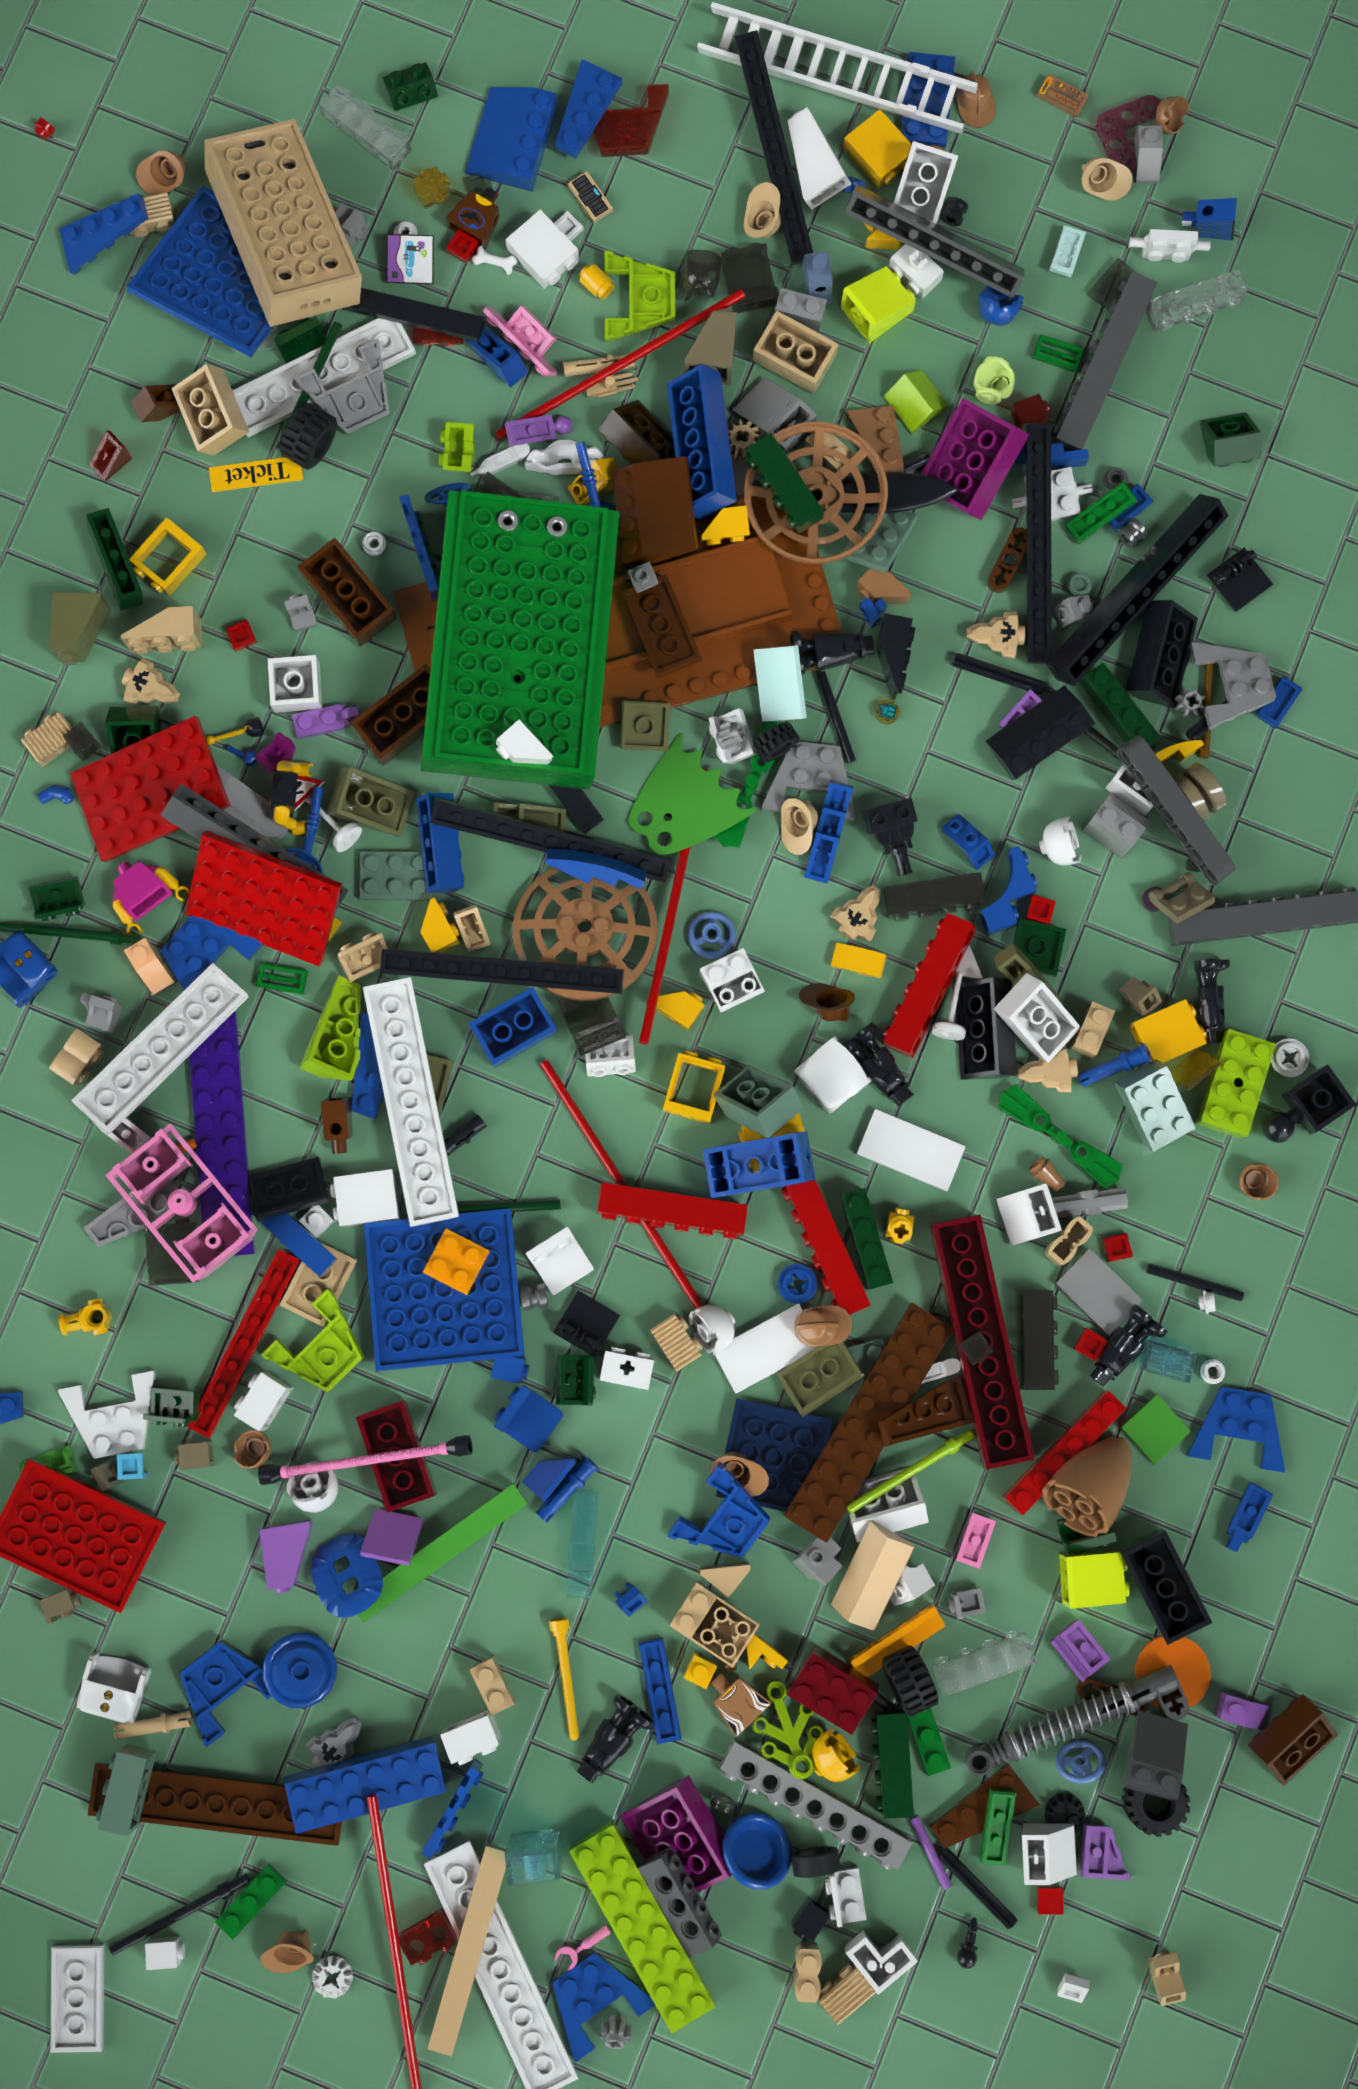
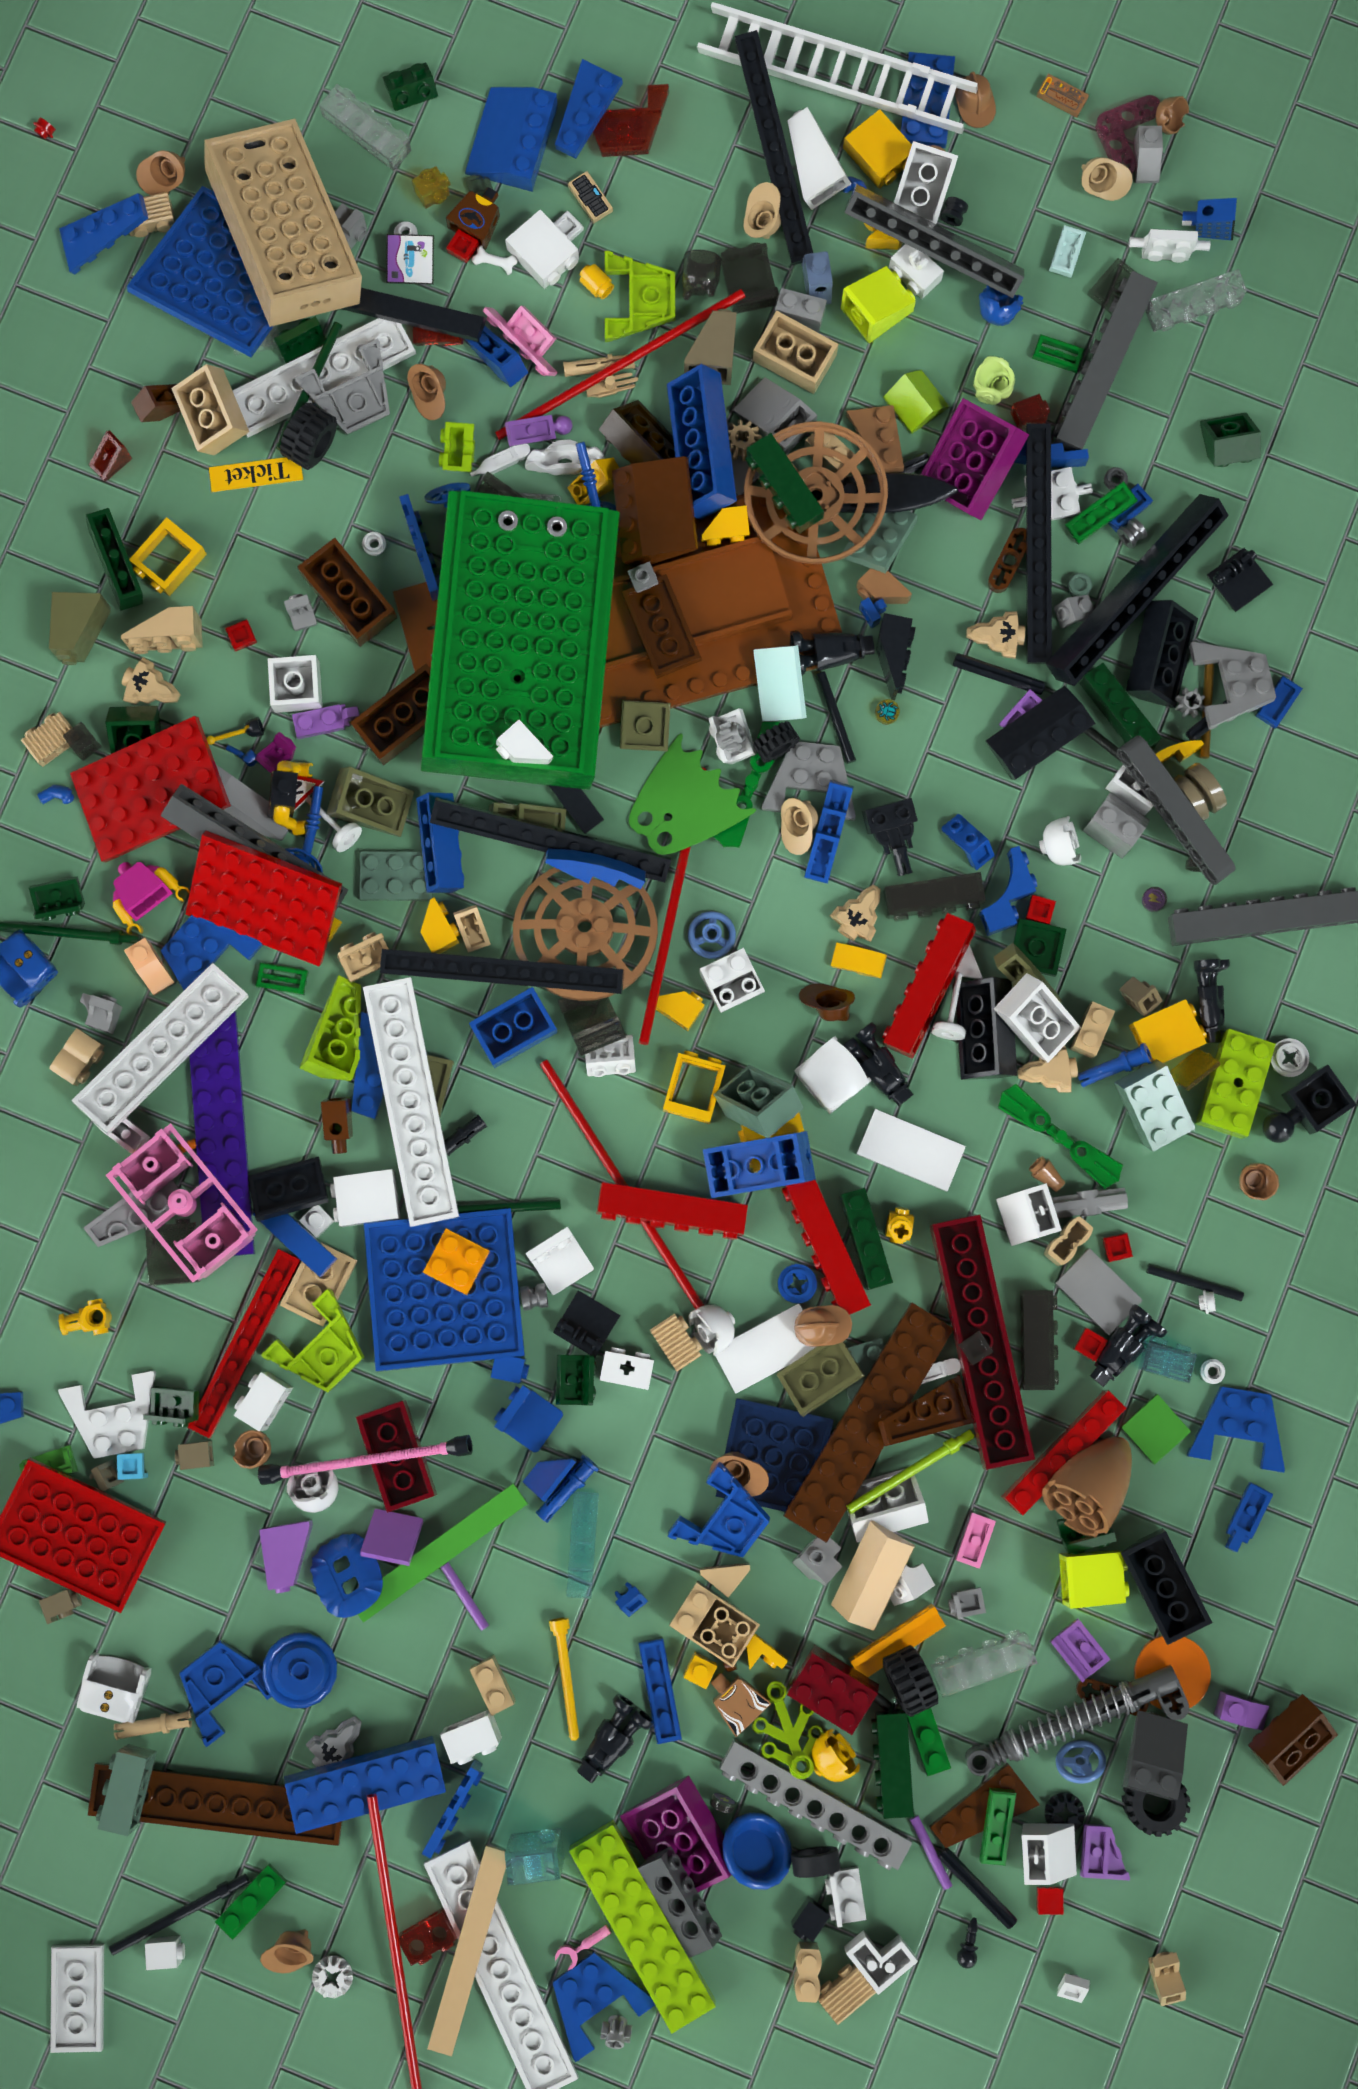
(427, 390): none -> medium nougat piece
(464, 1596): none -> medium lavender bar
(1184, 904): dark tan plate -> none

